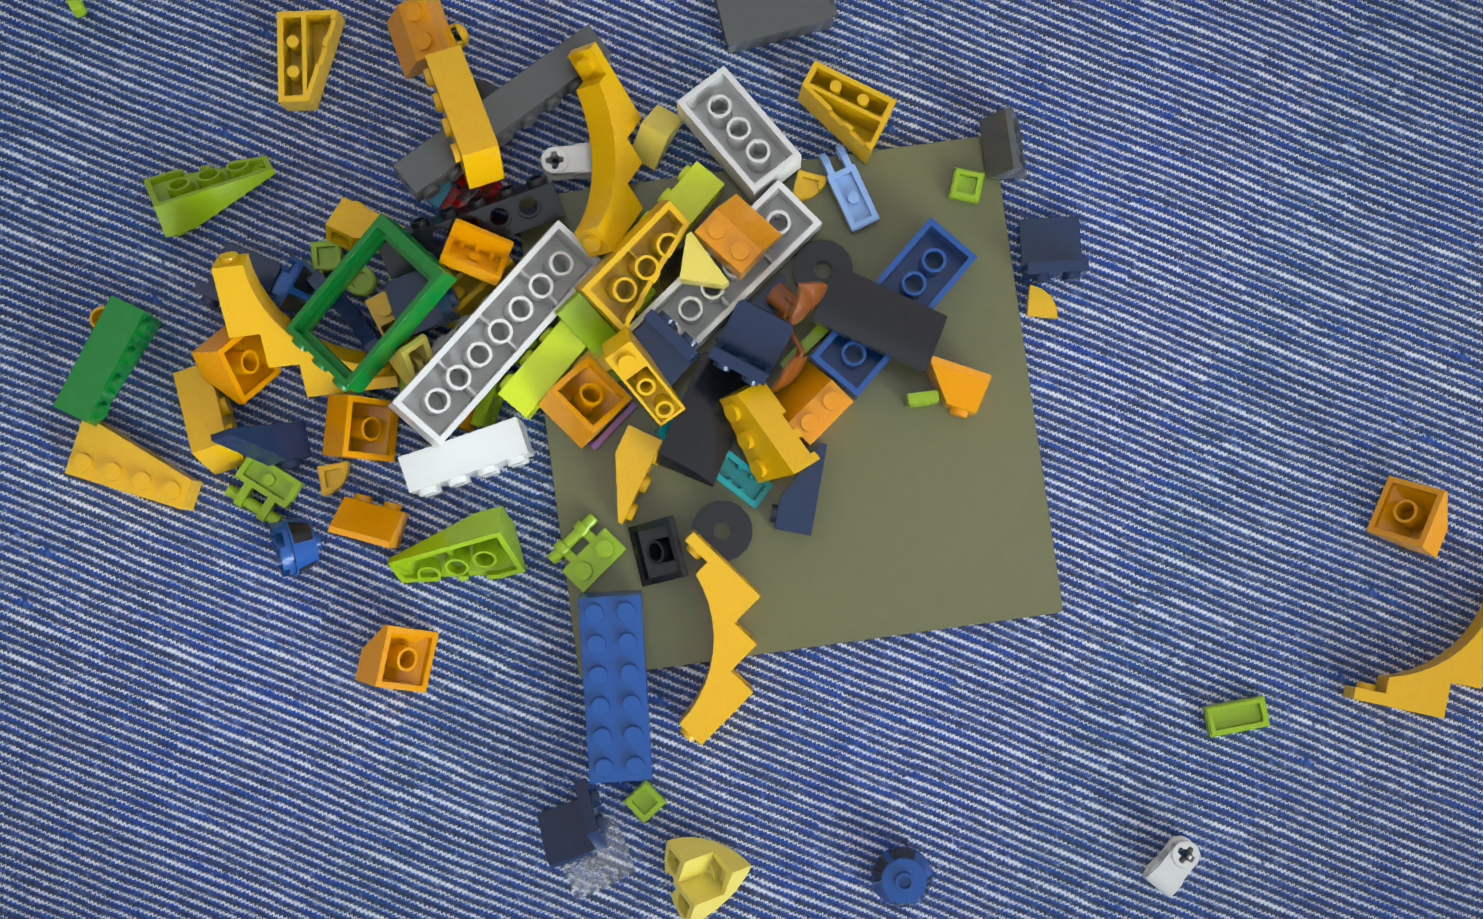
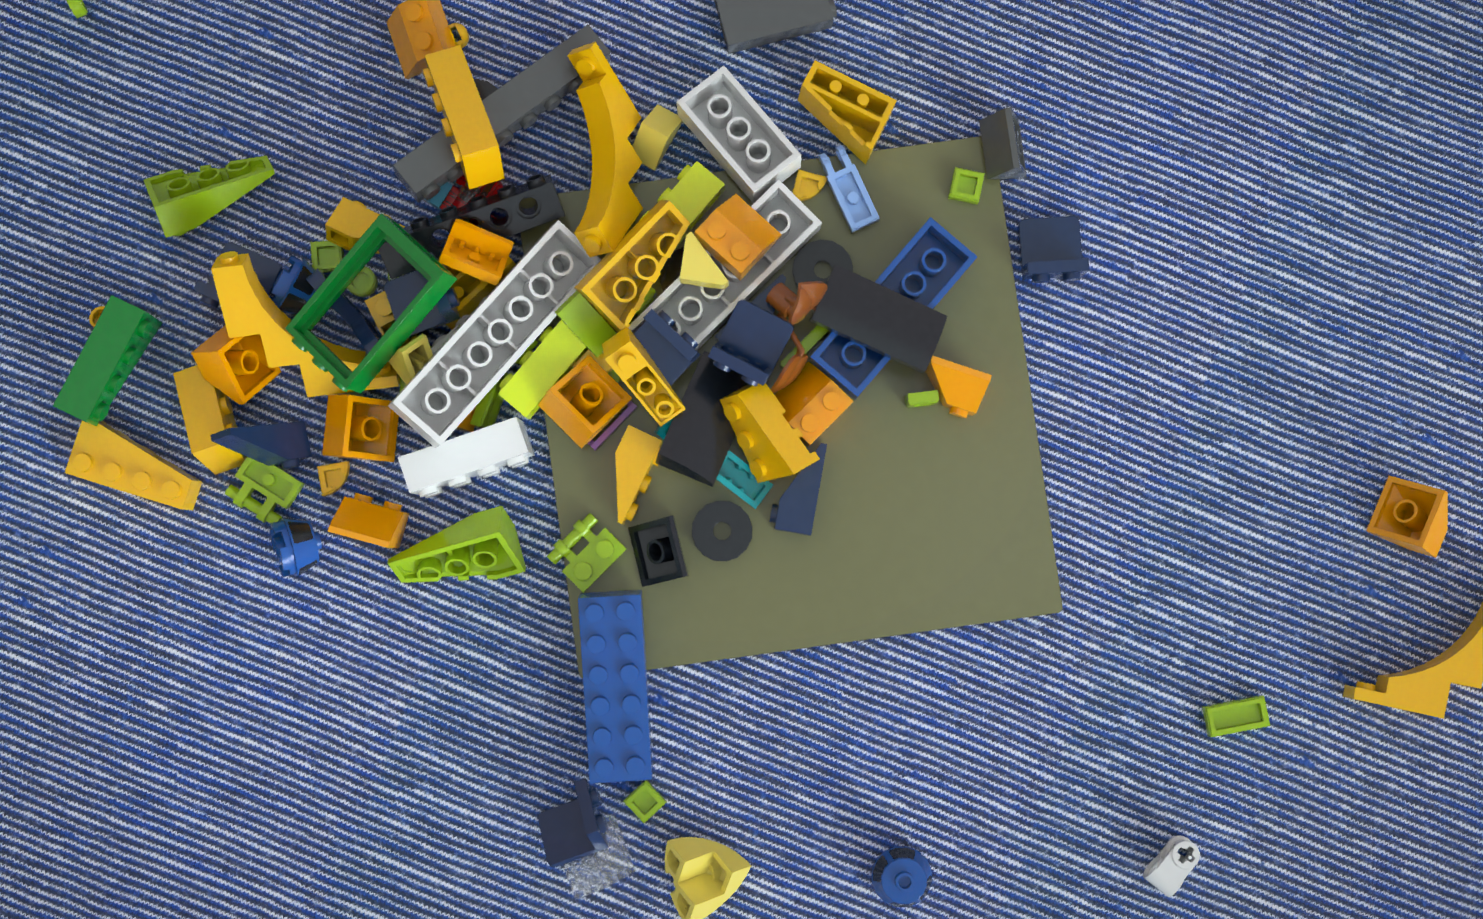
(305, 55): yellow wedge -> none
(398, 658): light orange slope -> none
(574, 162): white piece -> none
(728, 599): yellow arch -> none
(1040, 304): yellow tile -> none

